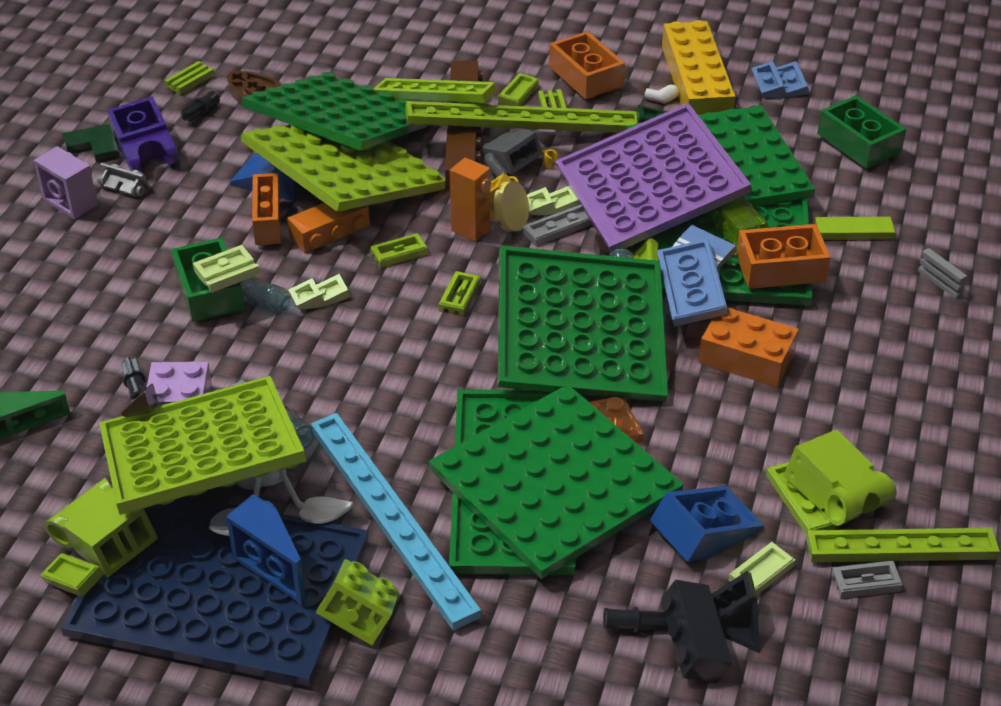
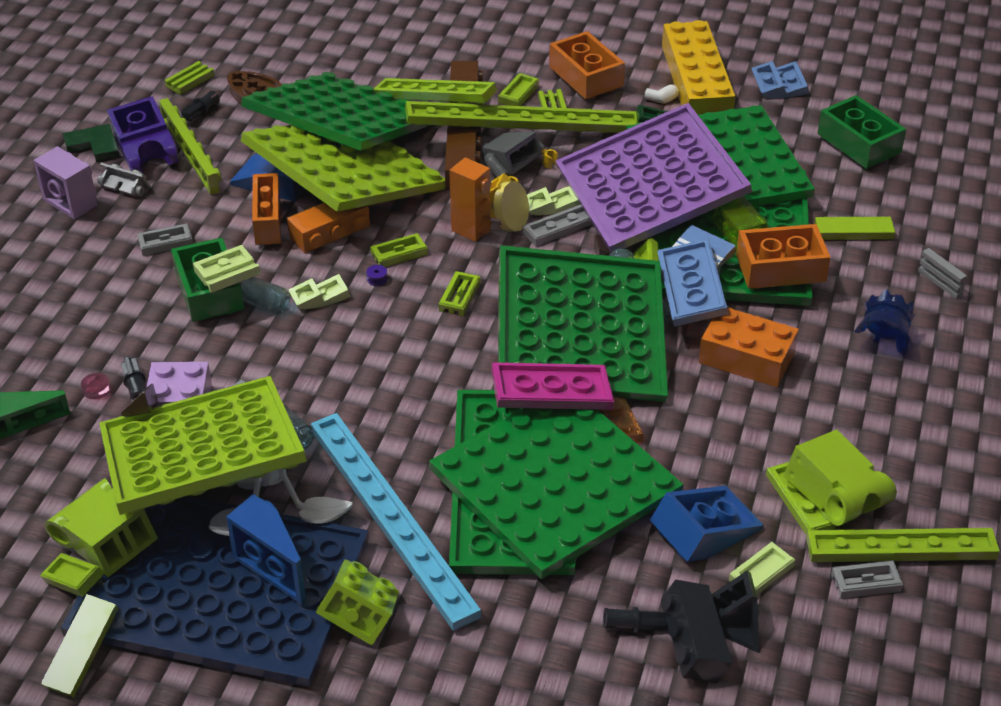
(80, 646): none -> tile
(95, 386): none -> clear pink tile
(164, 239): none -> light grey tile
(192, 150): none -> lime plate
(376, 275): none -> dark purple piece
(551, 386): none -> dark pink tile
(888, 318): none -> clear blue hat

